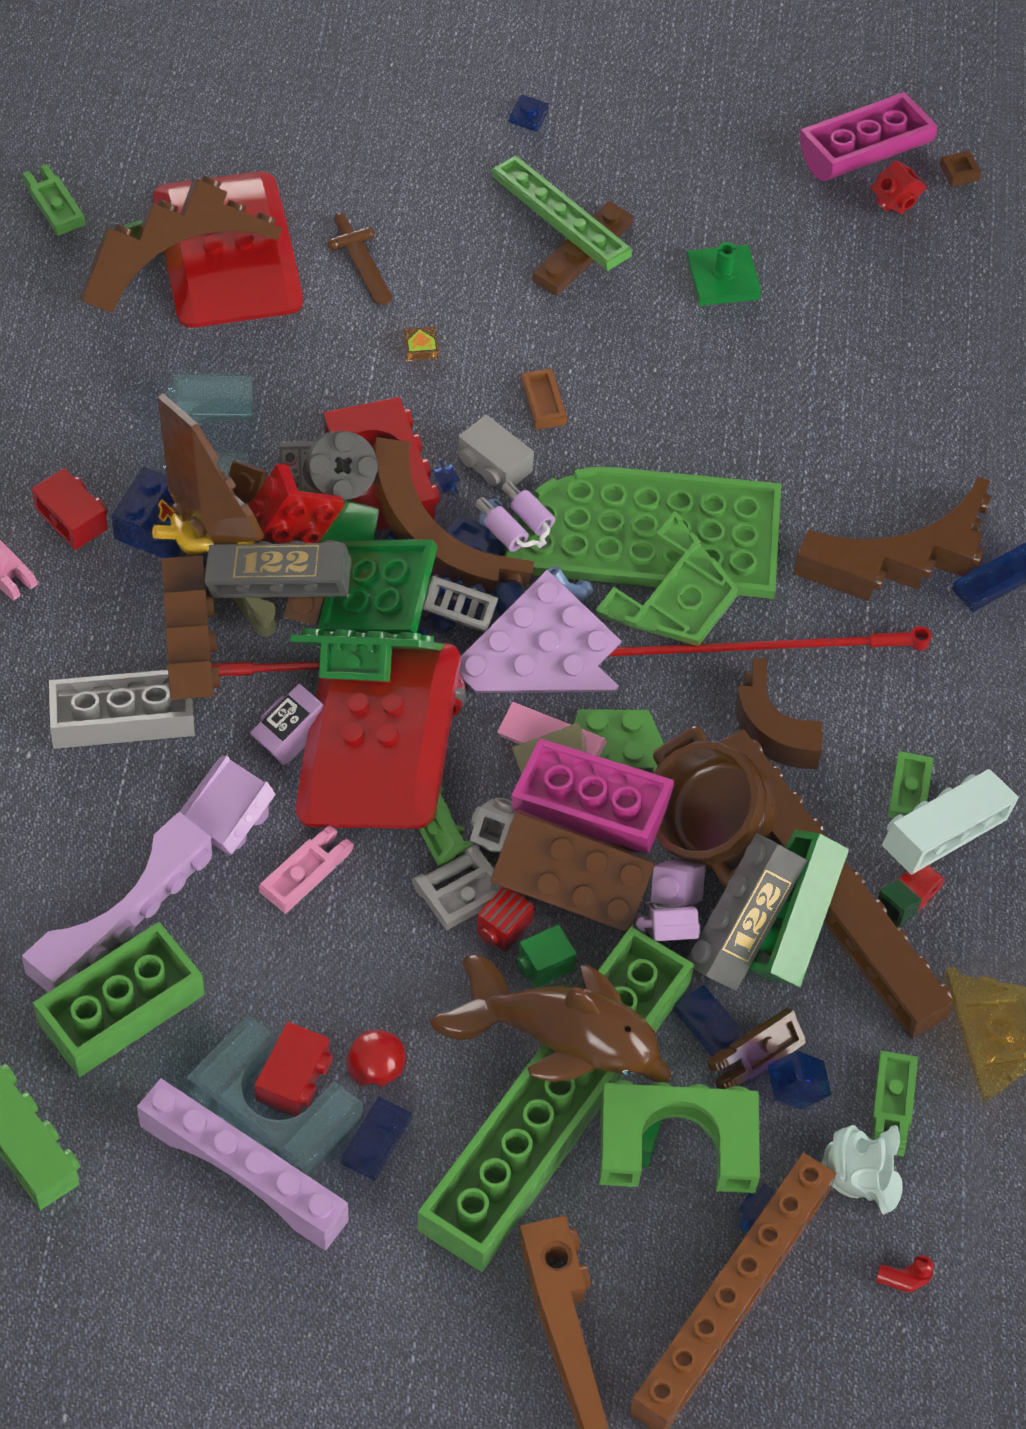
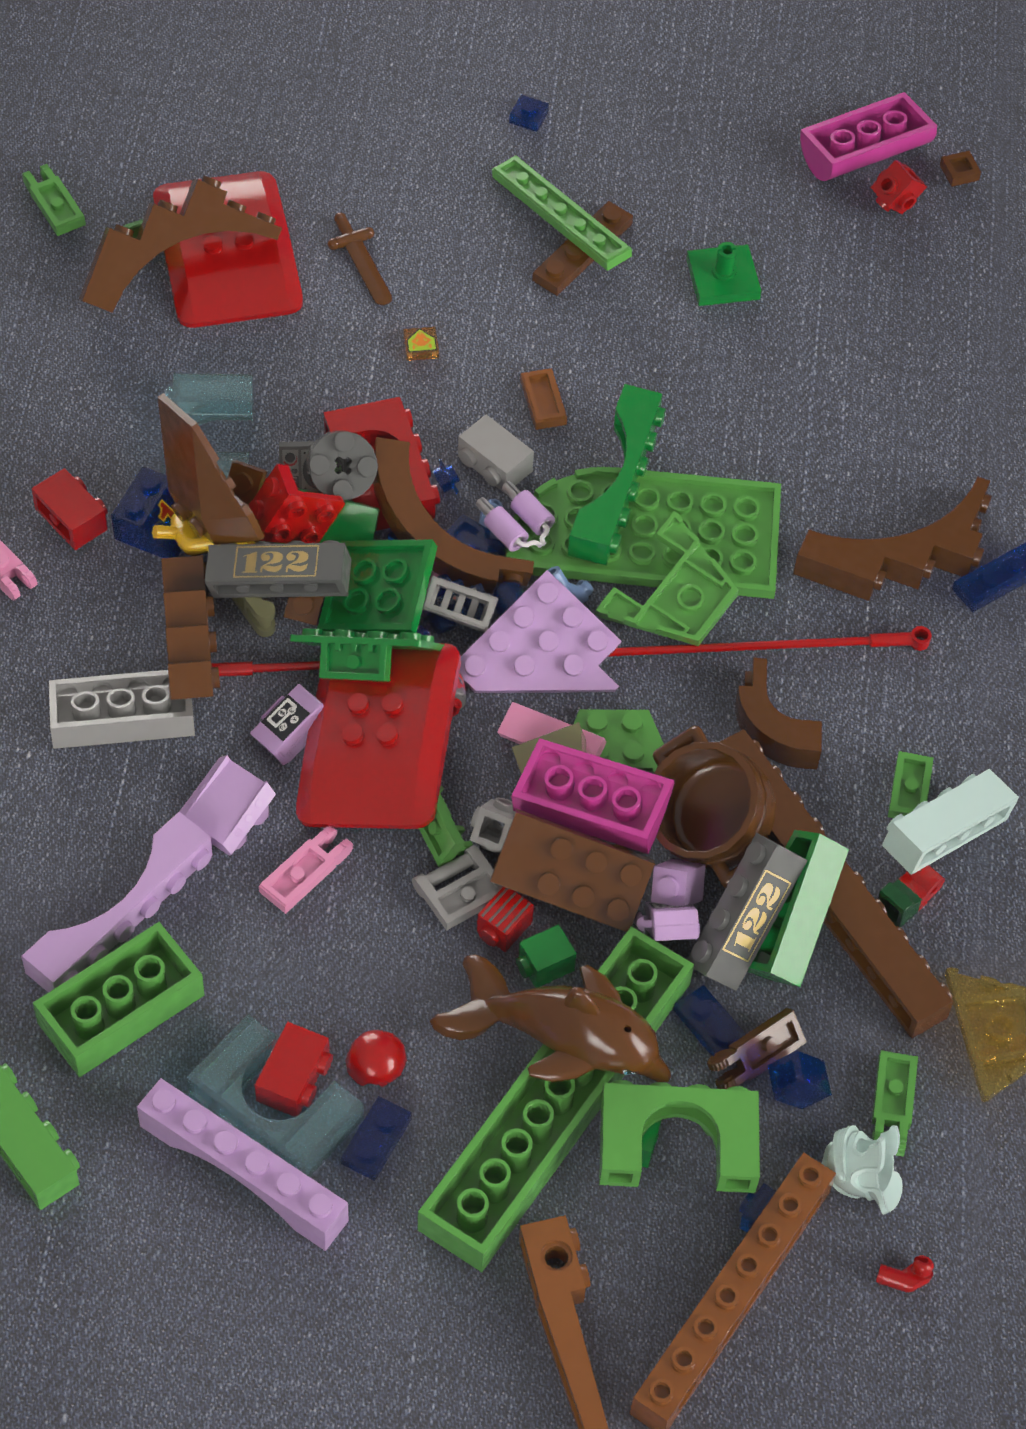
(598, 523): none -> green arch

